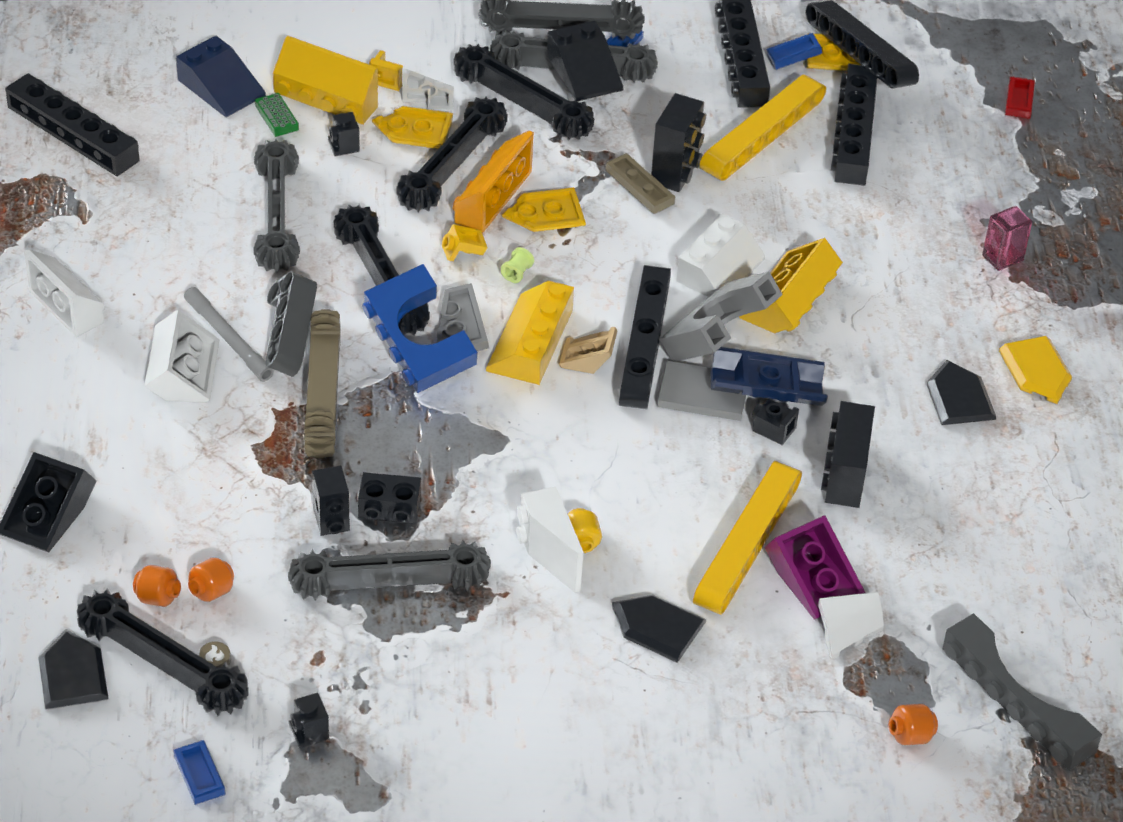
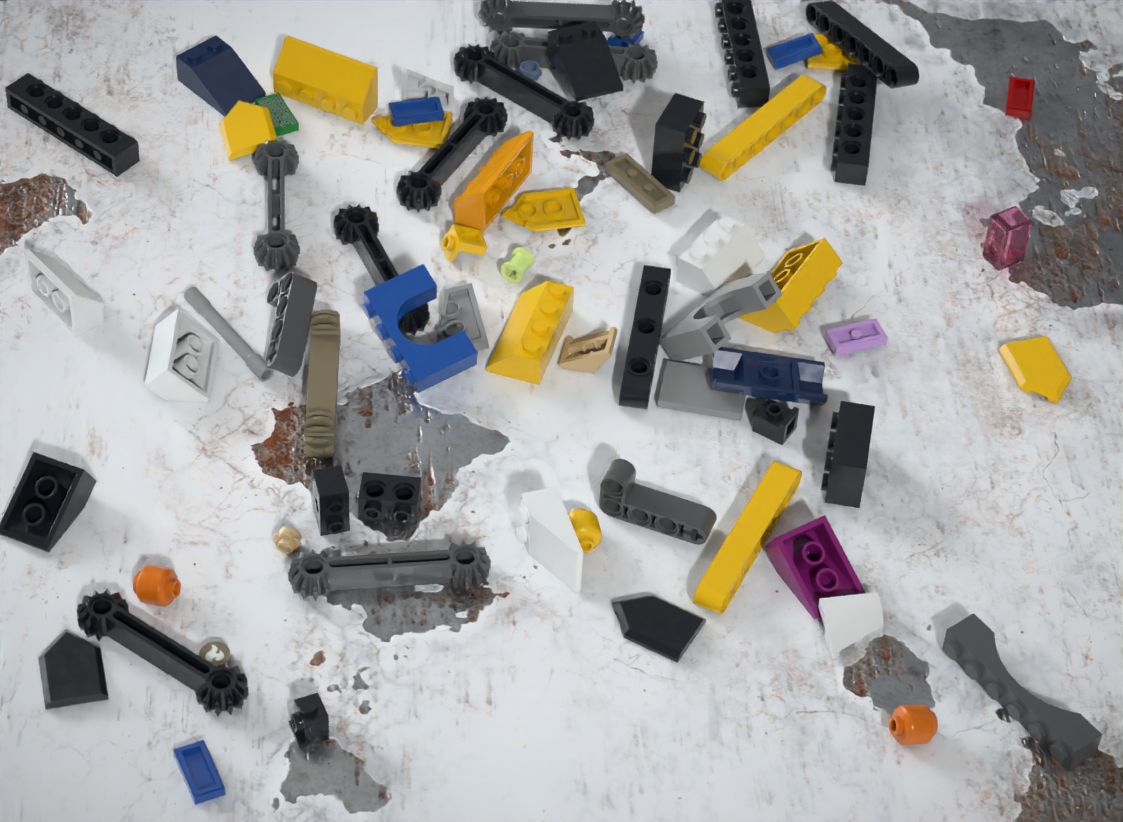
(210, 579): orange head -> none
(246, 128): none -> yellow tile
(287, 540): none -> tan plate
(344, 134): black brick -> none
(388, 73): yellow bracket -> none
(416, 111): none -> blue tile
(530, 69): none -> sand blue plate
(652, 508): none -> dark grey beam
(855, 337): none -> lavender plate
(959, 395): black tile -> none

